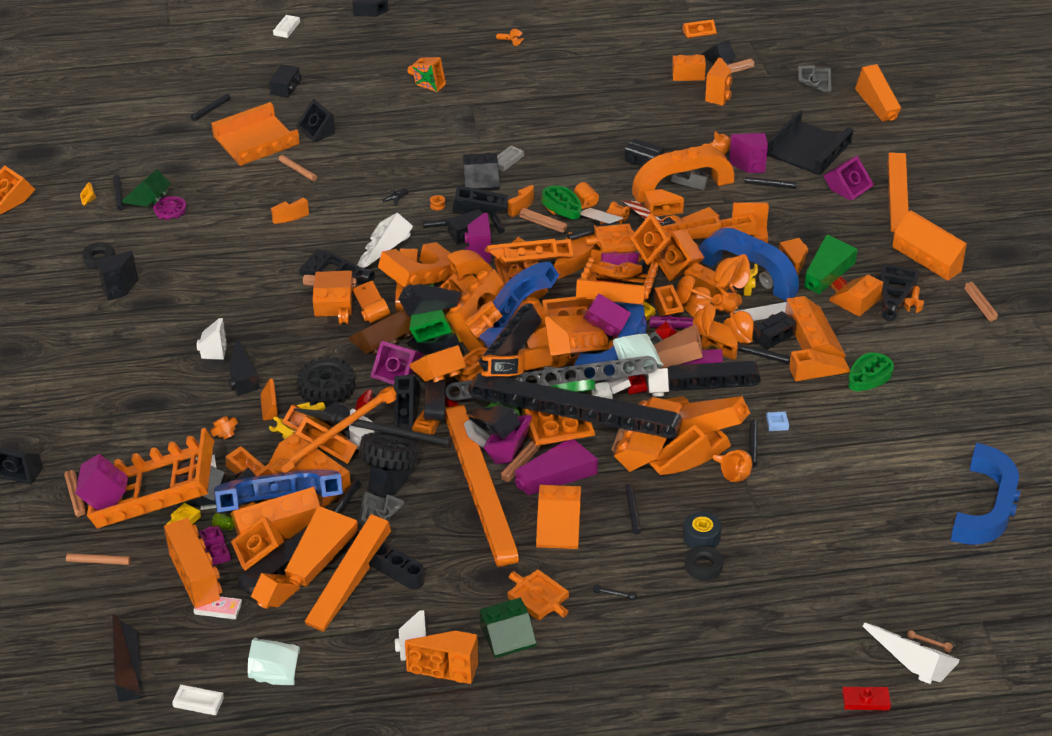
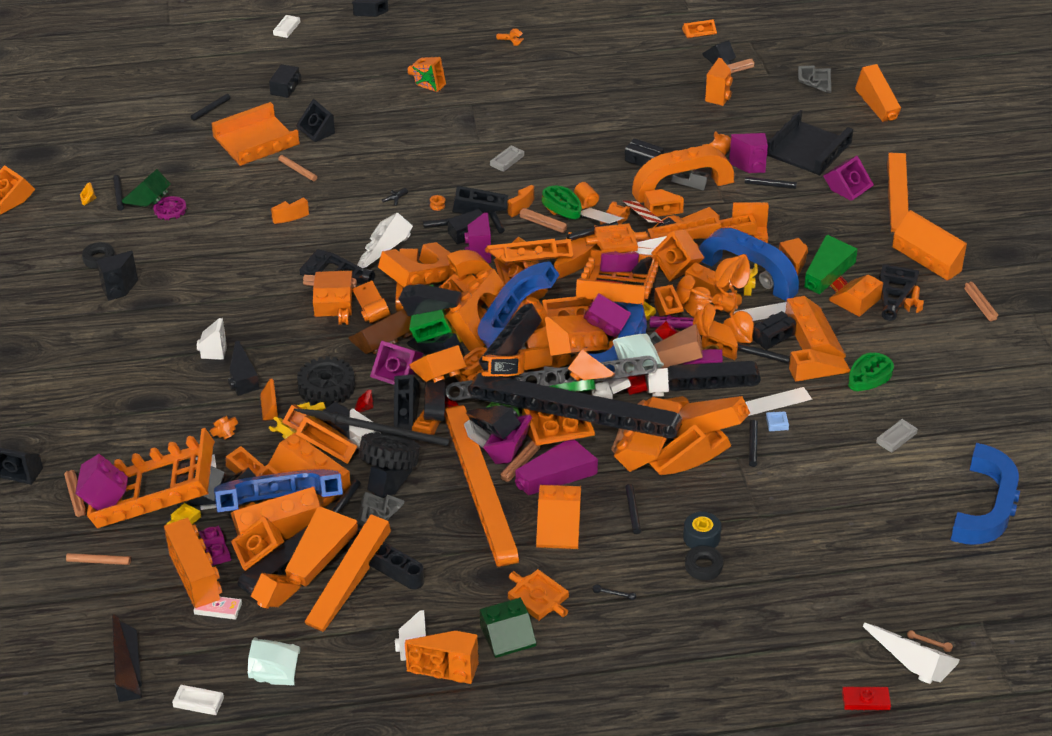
(223, 521): clear neon green hinge -> none
(284, 465): orange hinge -> none
(481, 171): black slope -> none
(483, 319): orange hips -> none
(588, 368): none -> slope
(622, 270): orange plate -> none
(650, 238): orange slope -> none
(688, 67): orange brick -> none
(735, 465): orange hair -> none
(777, 400): none -> white sticker
(896, 435): none -> light grey tile

